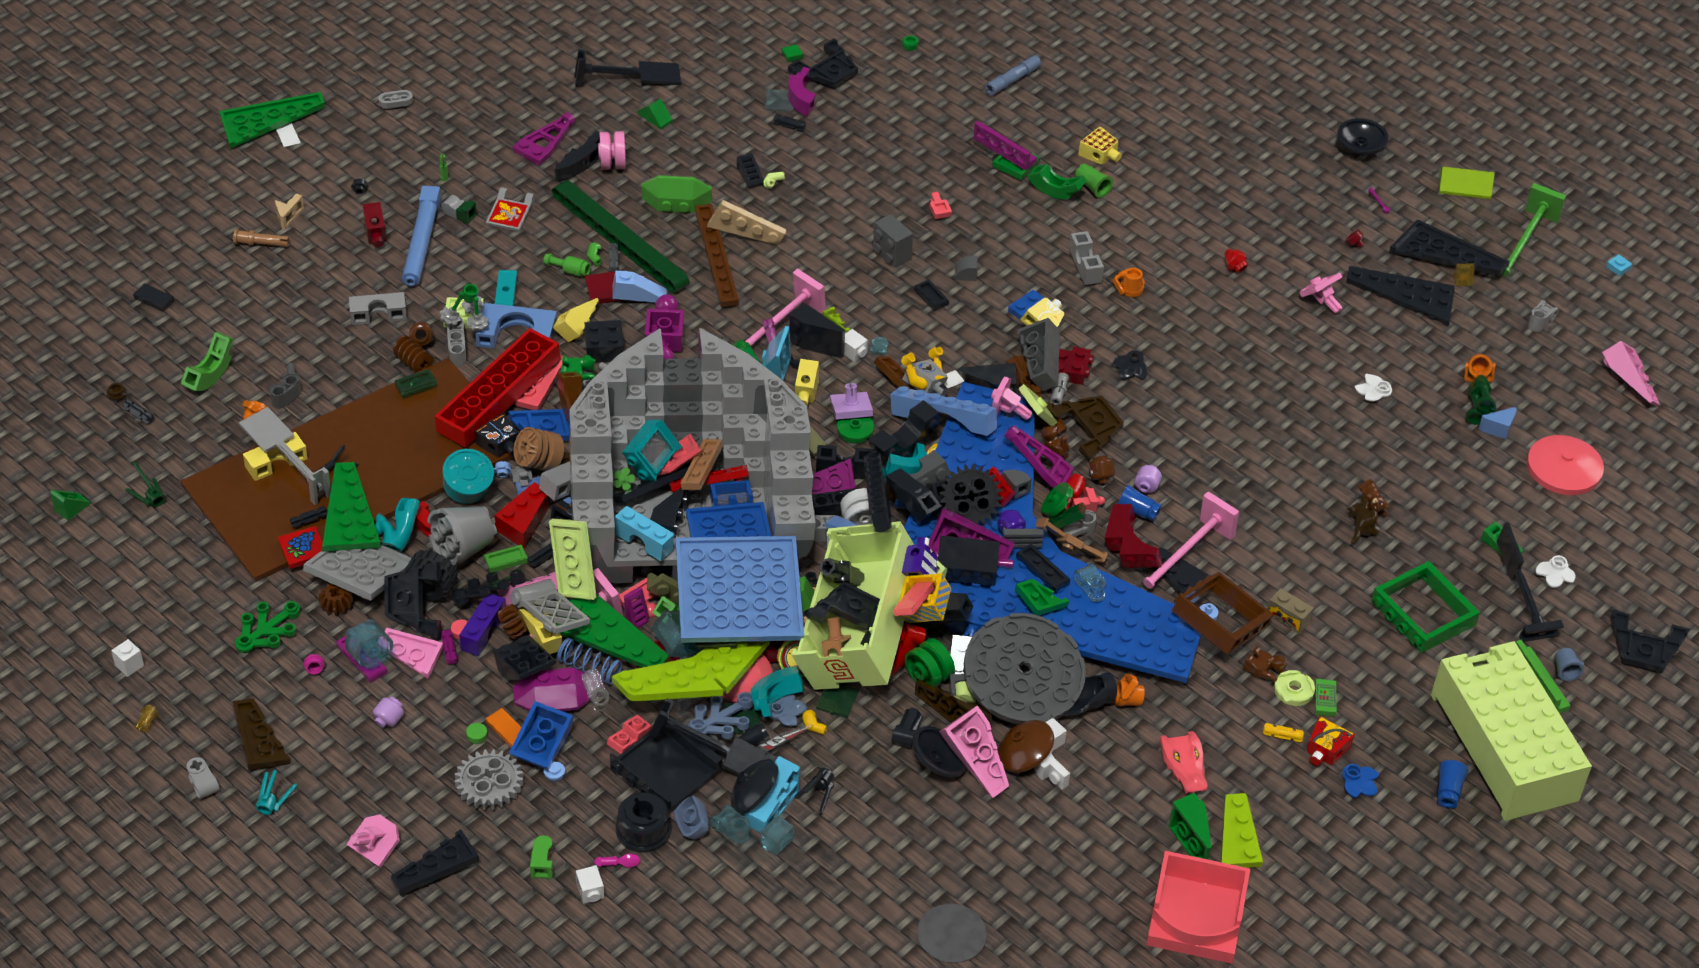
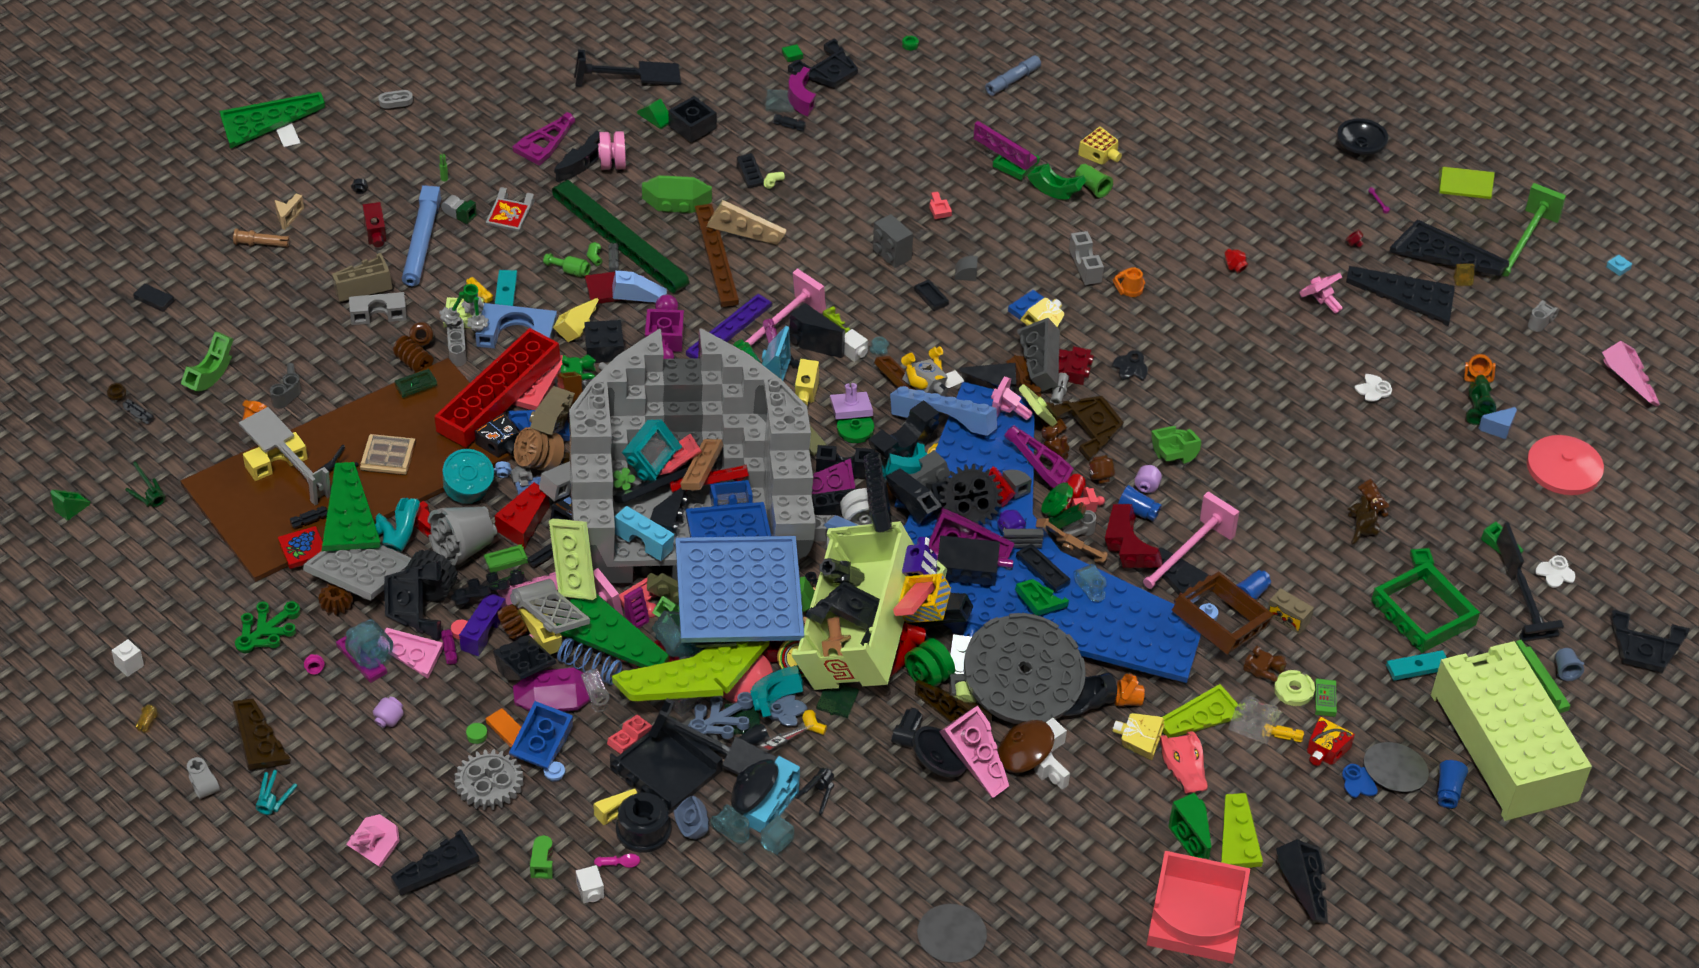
(363, 279): none -> dark tan wedge
(387, 454): none -> clear piece
(482, 291): none -> yellow axle
(552, 411): none -> dark tan wedge
(607, 809): none -> light yellow slope
(692, 119): none -> black brick
(736, 321): none -> dark purple tile
(1141, 733): none -> light yellow torso
(1175, 444): none -> bright green brick
(1202, 712): none -> lime wing
(1254, 719): none -> clear bracket
(1255, 583): none -> blue plant
(1303, 869): none -> black wedge
(1396, 766): none -> flat silver sticker
(1415, 665): none -> teal tile
(1421, 556): none -> green tile

